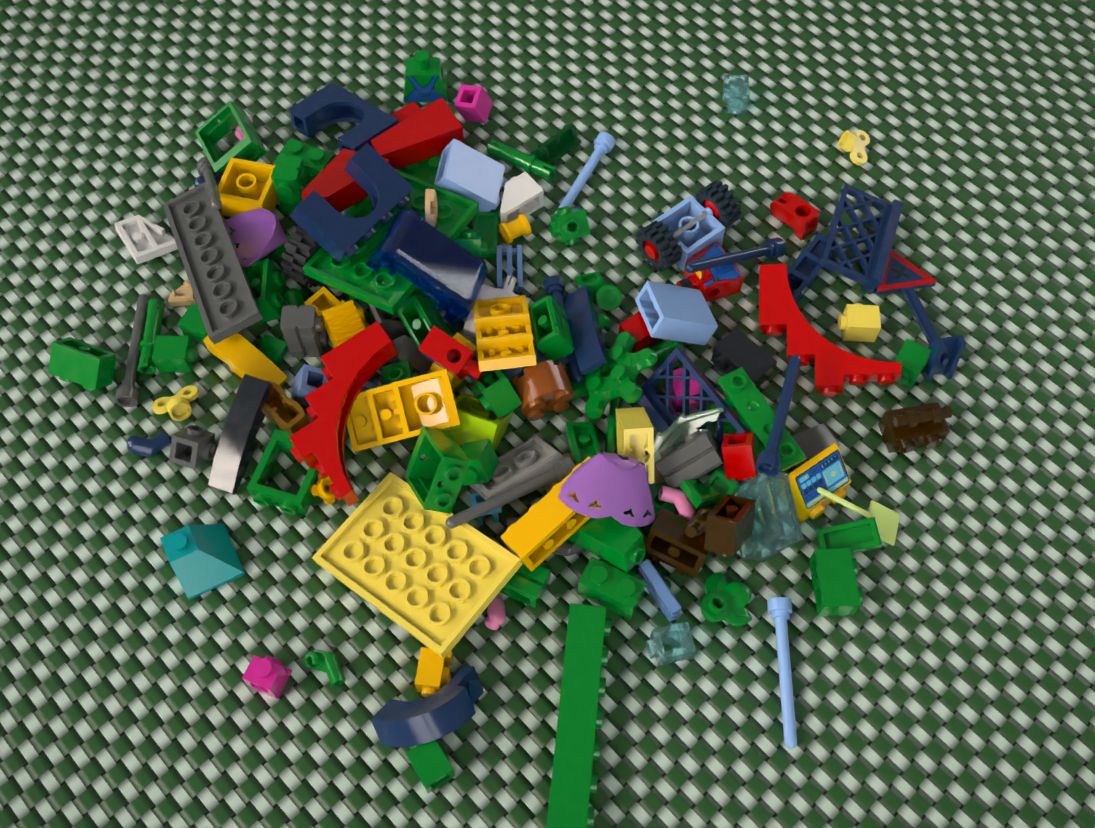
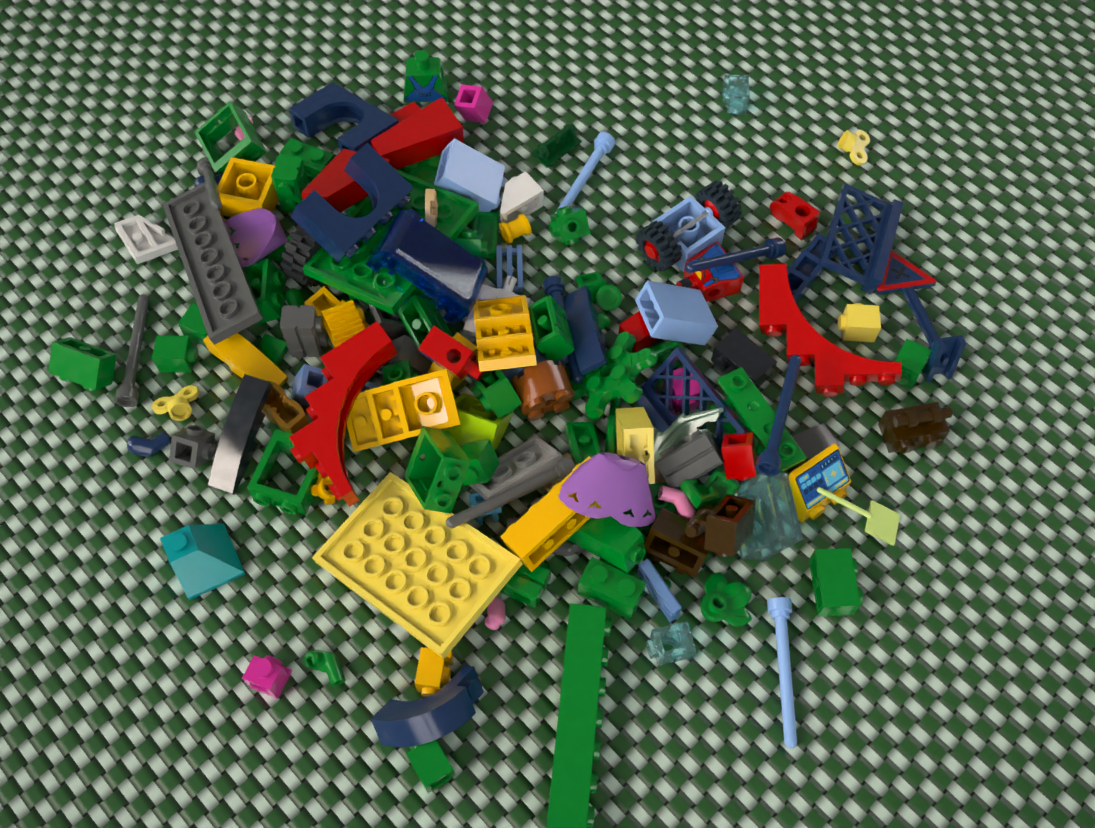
(152, 328): green pin -> none
(182, 296): tan tile -> none
(529, 163): green pin -> none
(857, 535): green tile -> none

